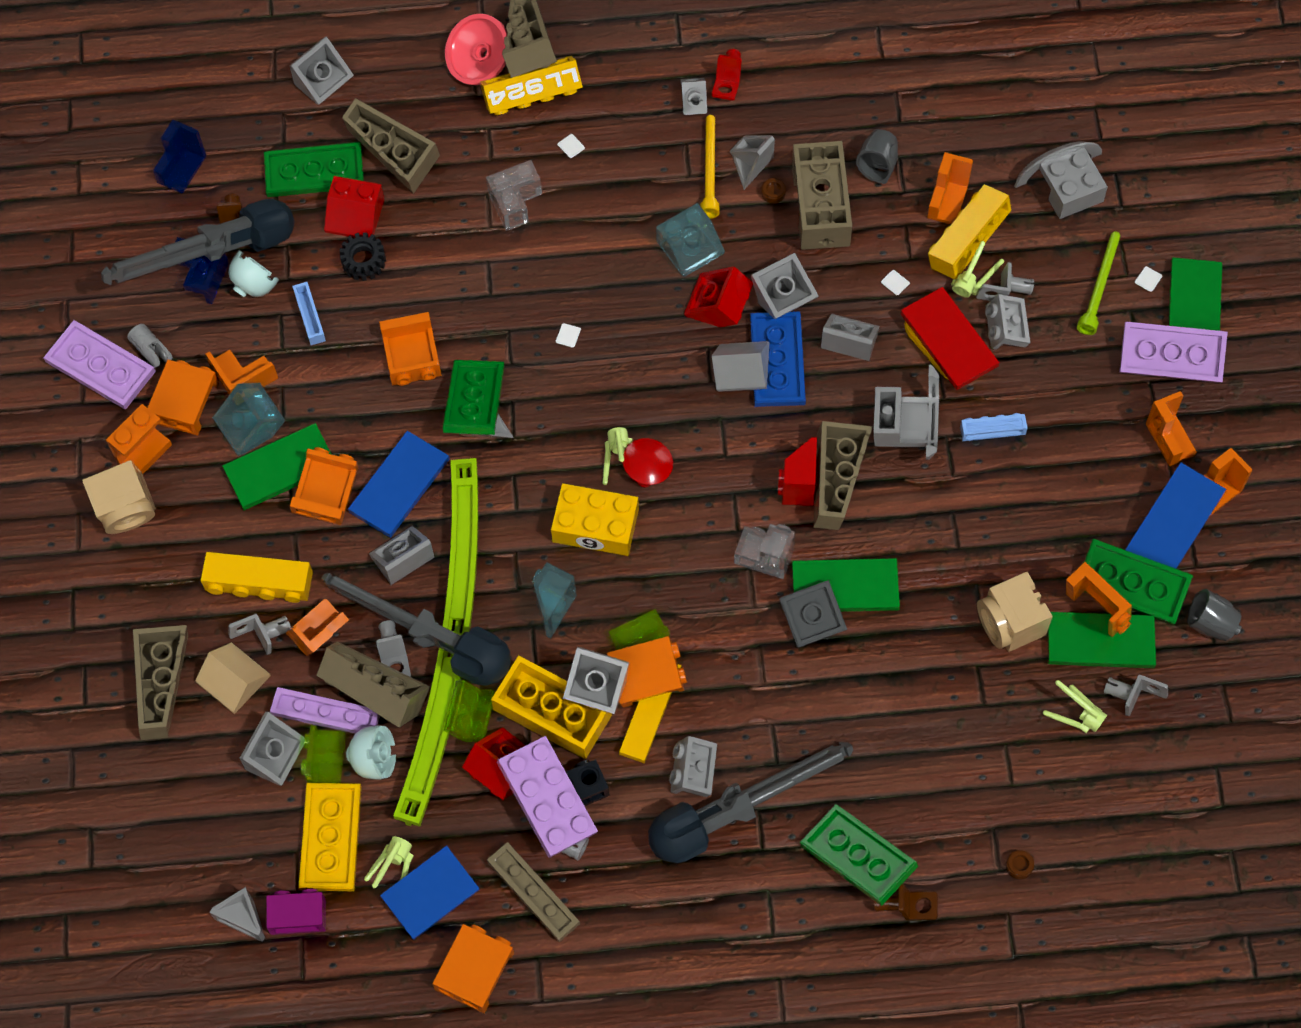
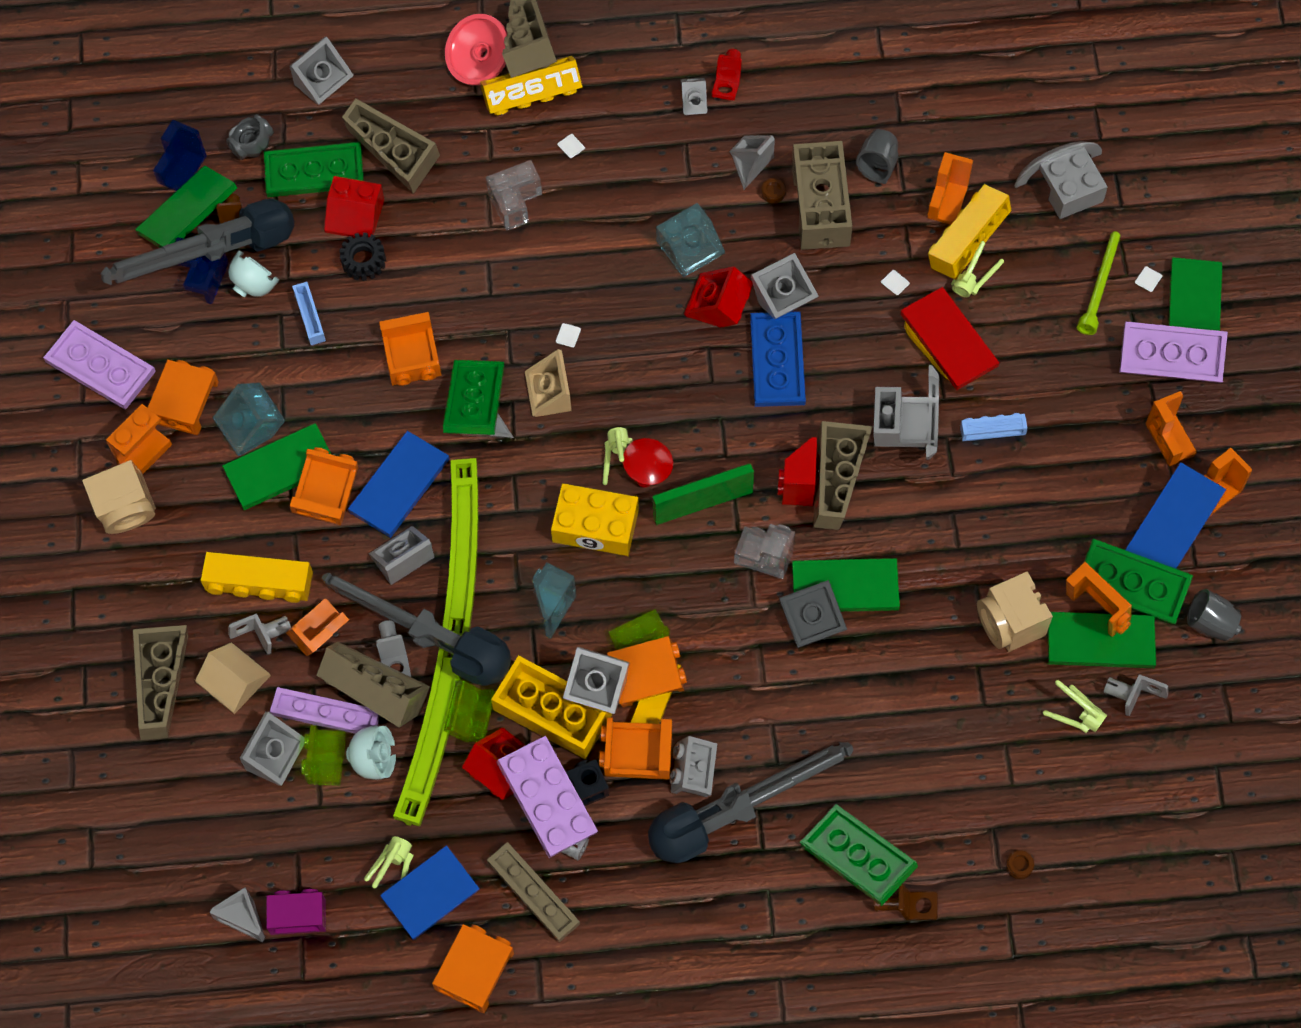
(148, 345): light grey hinge -> none
(186, 207): none -> green tile
(231, 372): orange panel -> none
(250, 137): none -> dark grey hair
(330, 837): yellow tile -> none
(548, 386): none -> tan slope
(636, 749): none -> orange panel
(703, 494): none -> green tile
(709, 203): yellow piece -> none
(741, 366): light grey slope -> none
(849, 337): light grey slope -> none
(1007, 321): light grey bracket -> none
(1008, 284): light grey bracket -> none

